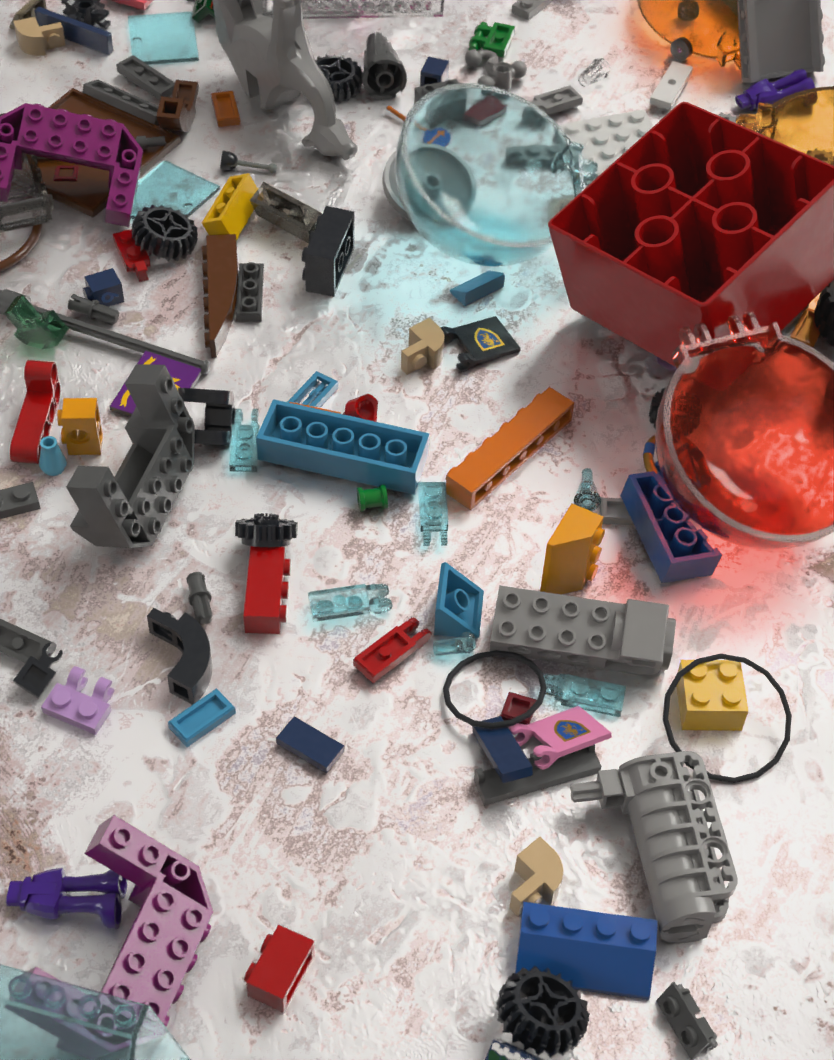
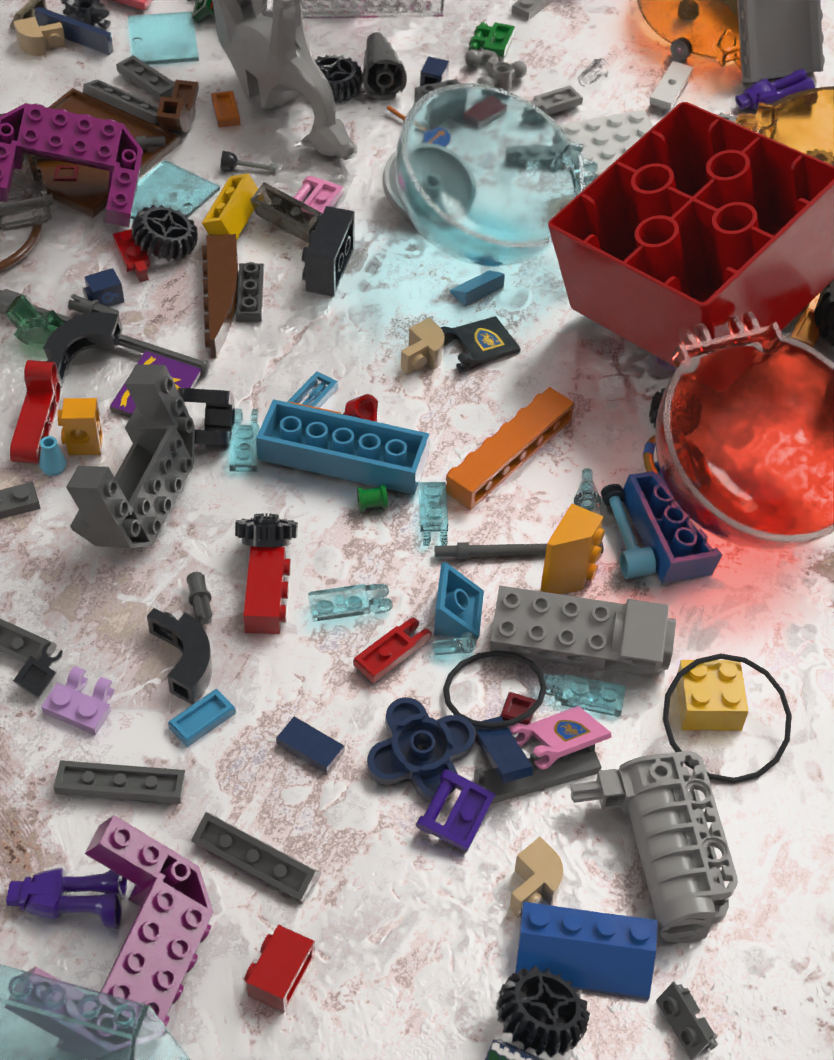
(80, 334): none -> black arch
(120, 782): none -> dark grey plate
(255, 856): none -> dark grey hinge
(323, 193): none -> bright pink plate
(414, 730): none -> dark blue plant
(464, 550): none -> dark grey bar
(465, 815): none -> dark purple plate
(635, 560): none -> medium azure piece

